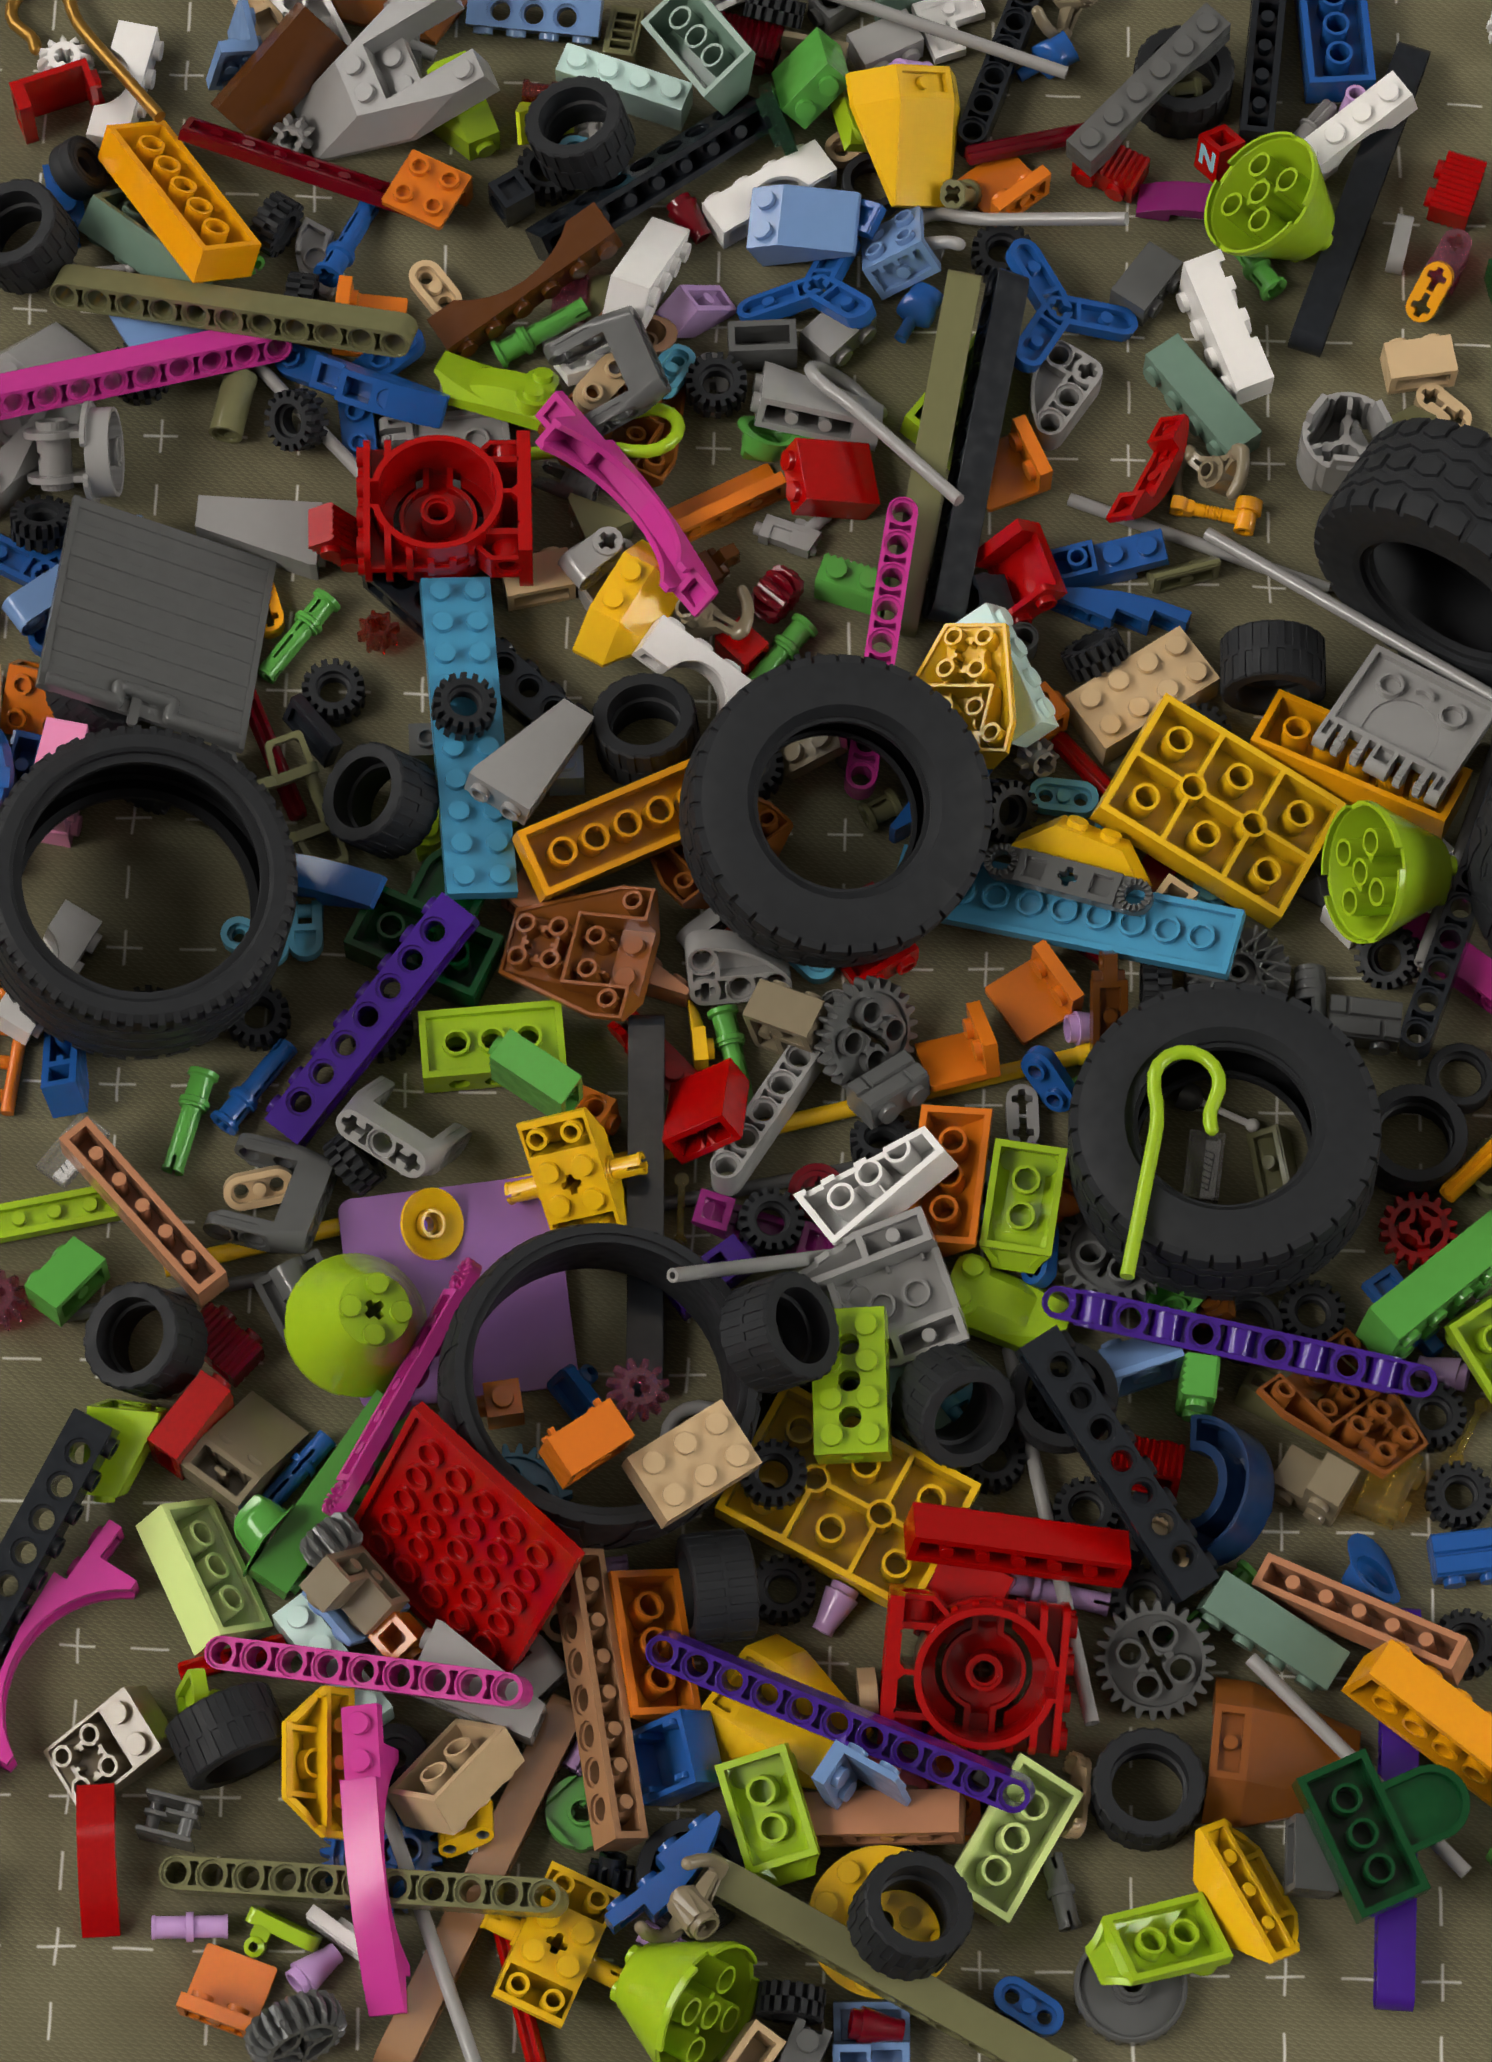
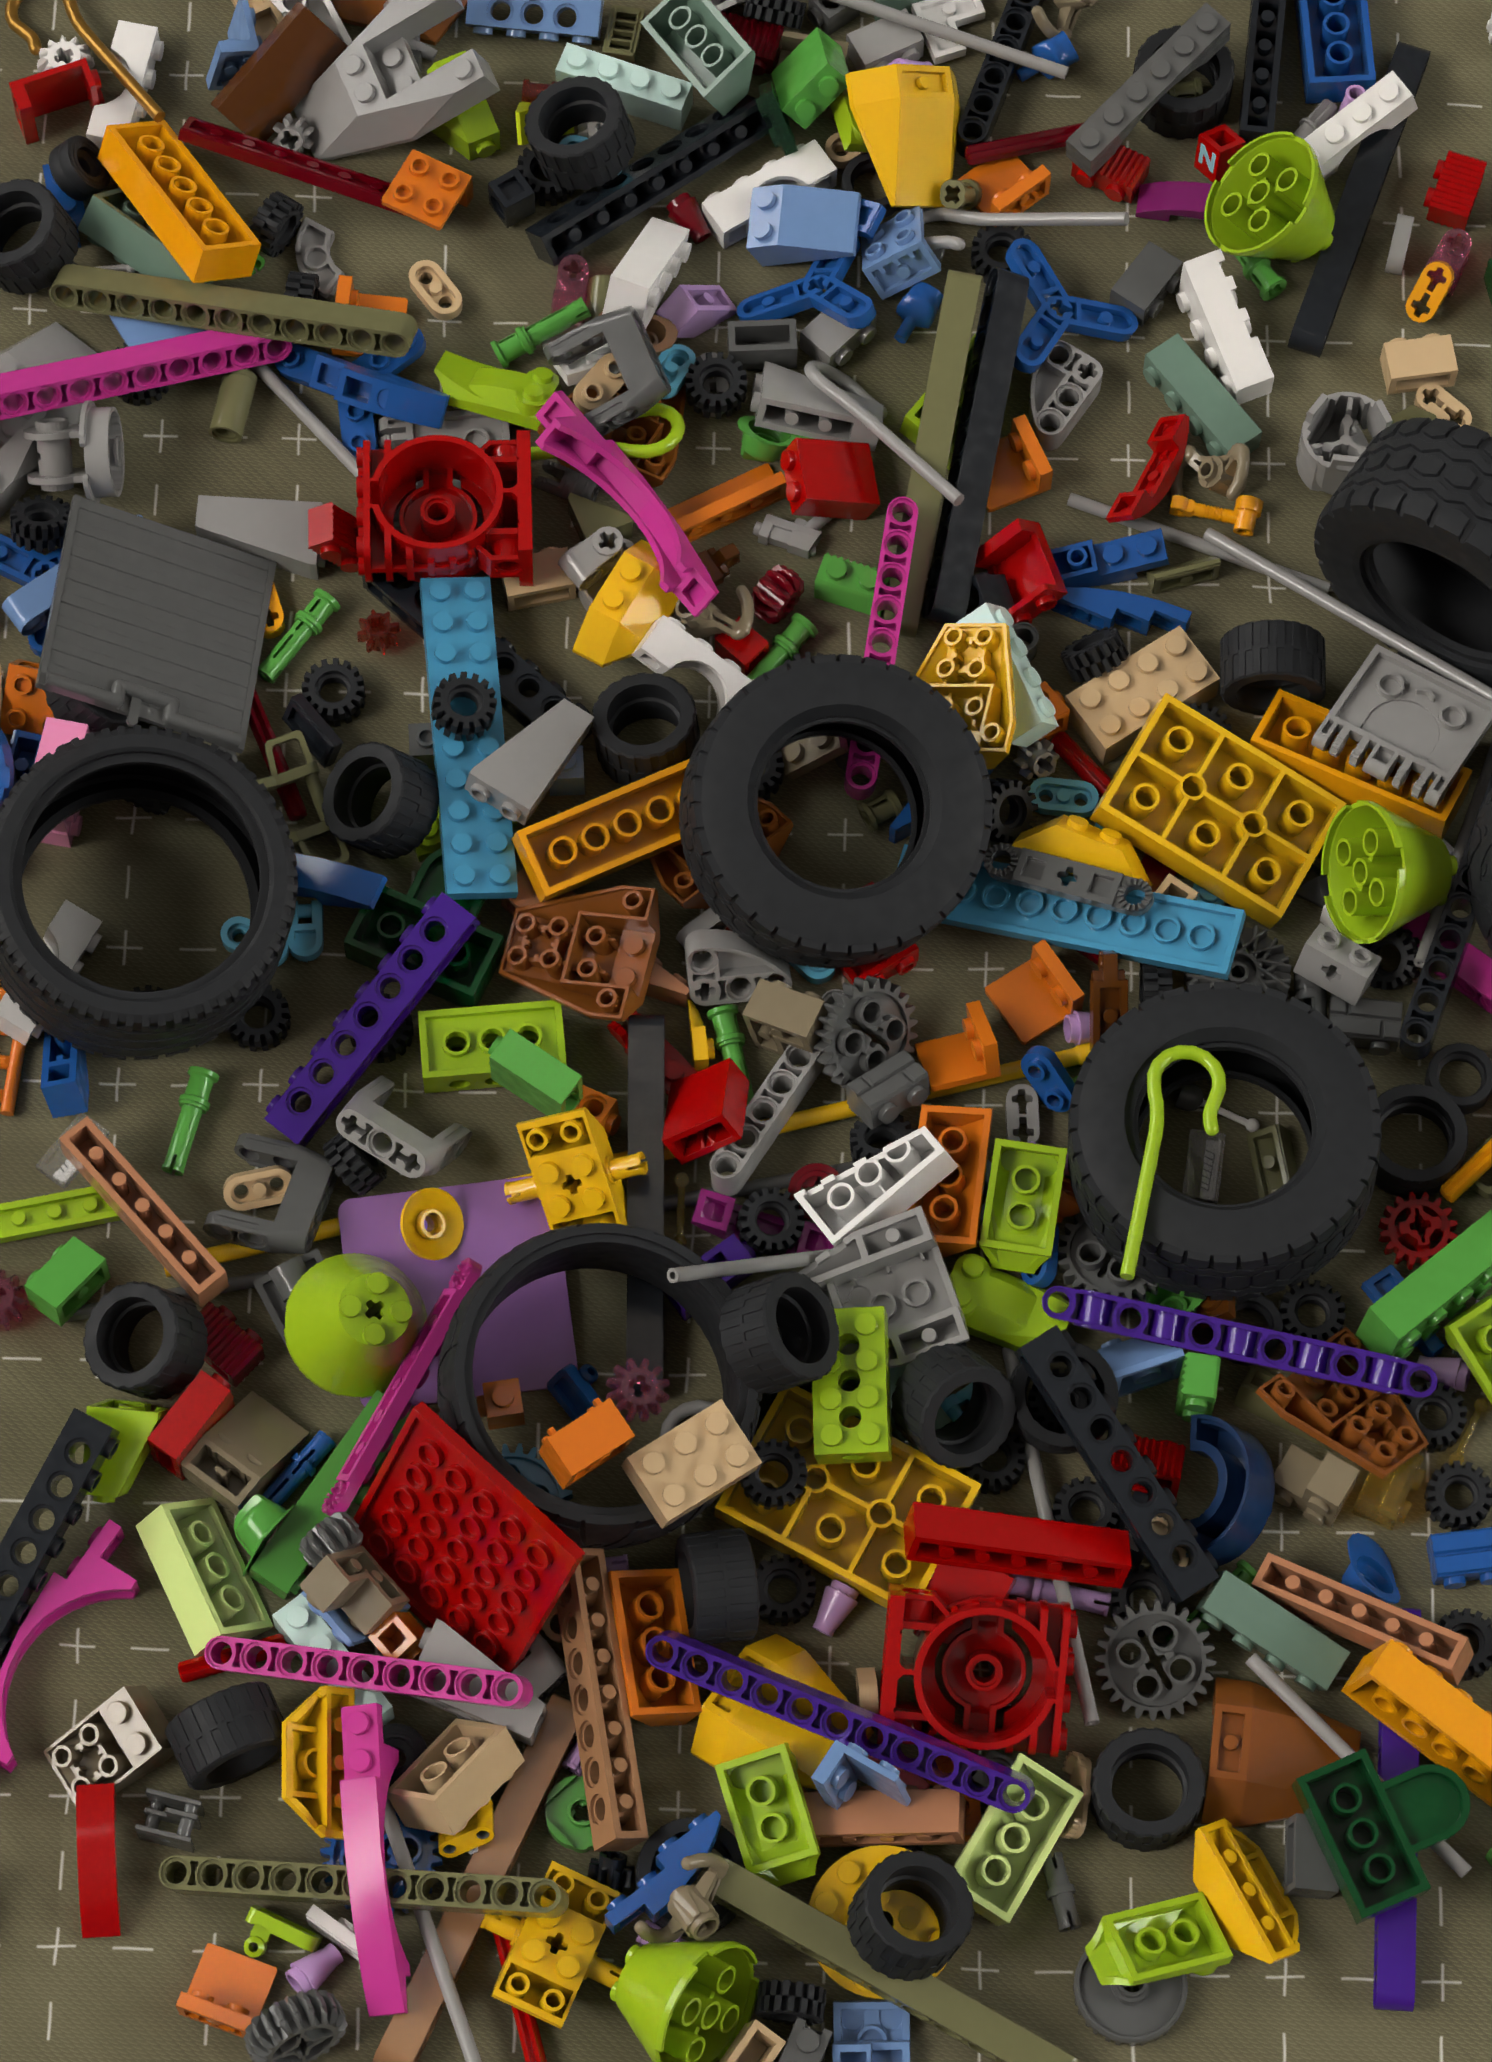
(189, 1927): lavender pin -> none
(192, 1688): lime piece -> none
(245, 1098): blue pin -> none
(311, 419): black tyre -> none
(341, 252): blue pin -> none
(583, 244): reddish brown arch -> none
(677, 1757): blue container -> none
(872, 2026): dark red cone -> none
(1030, 2004): blue plate -> none
(1337, 964): none -> light grey brick

